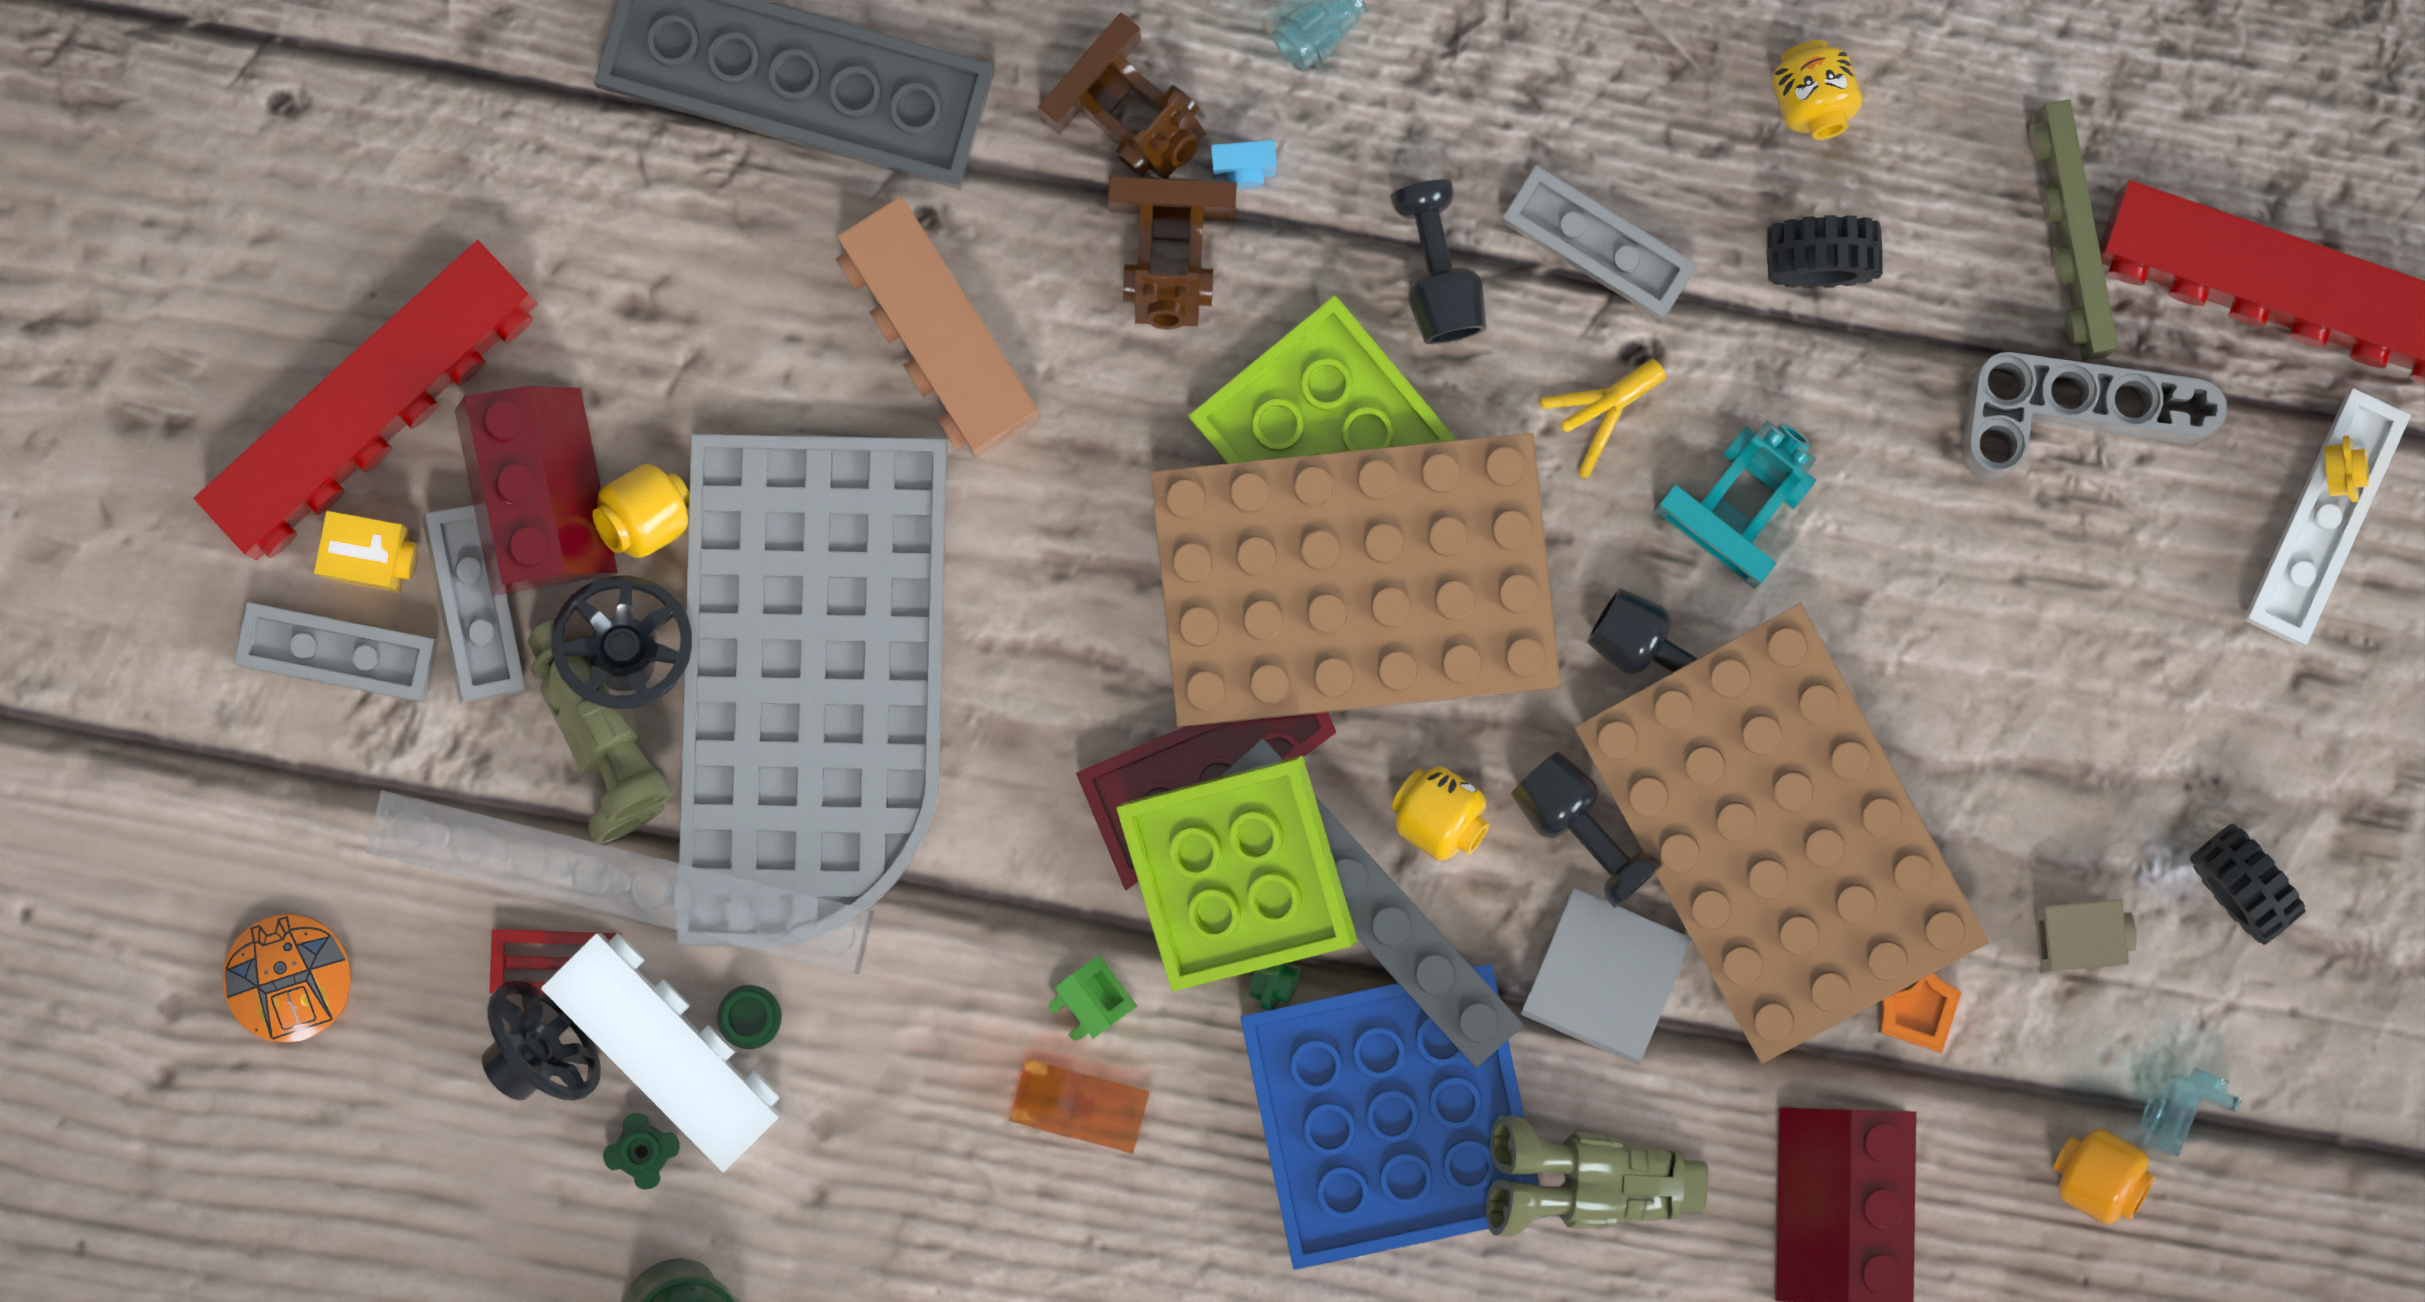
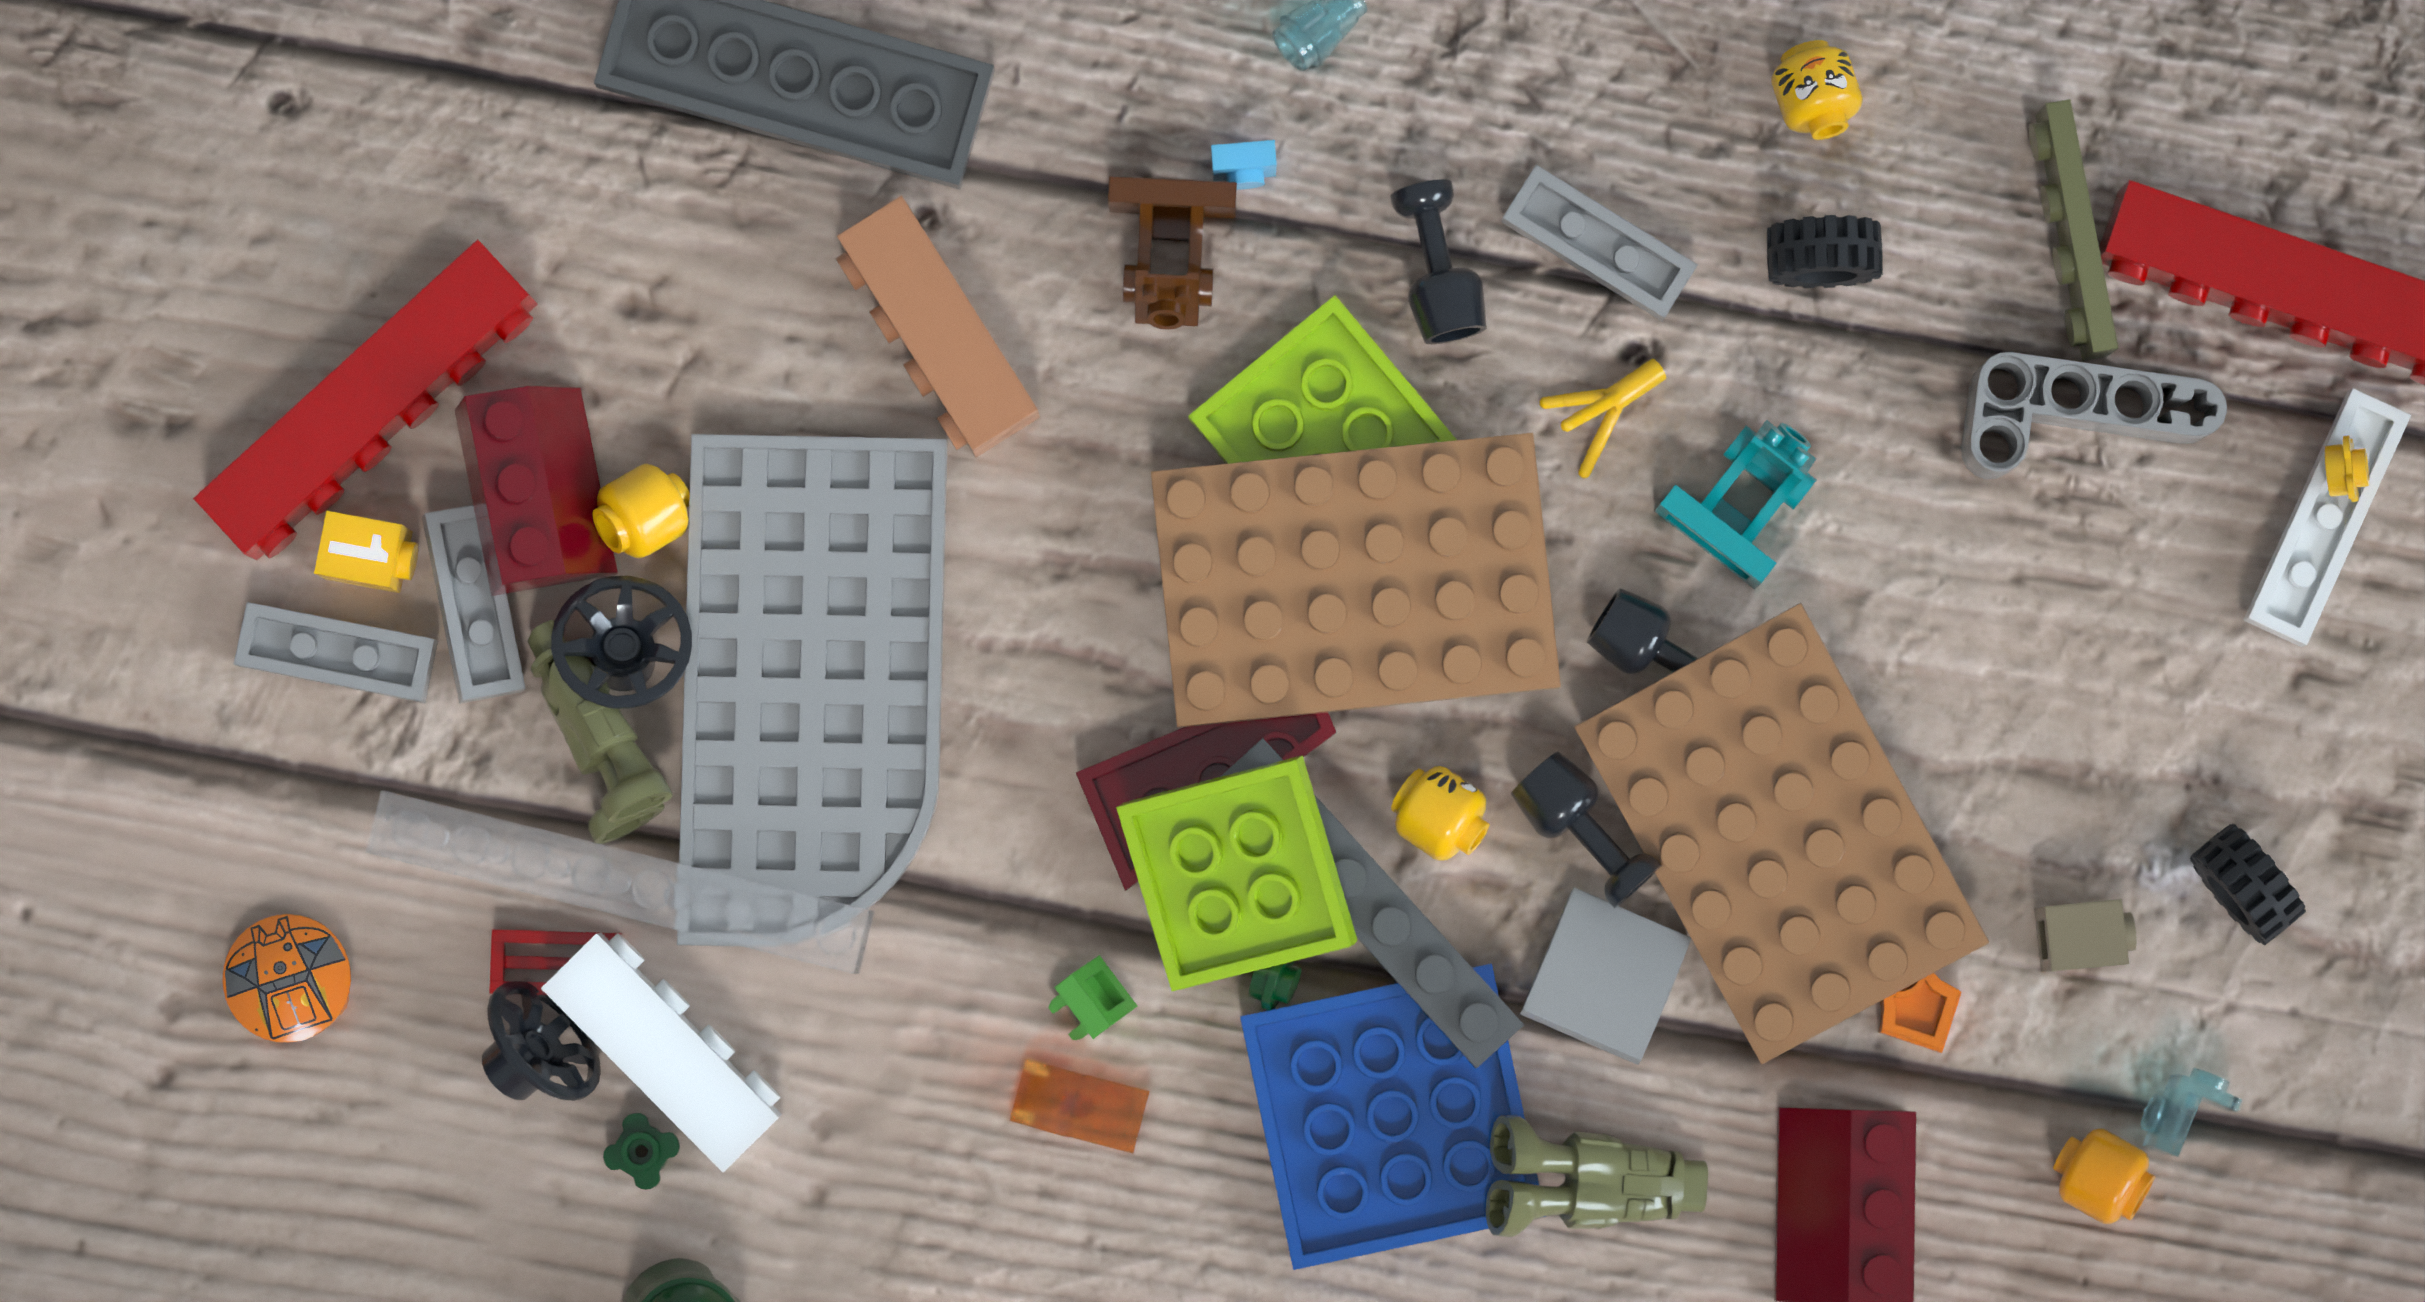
(749, 1017): dark green plate -> none
(1102, 82): reddish brown tile -> none

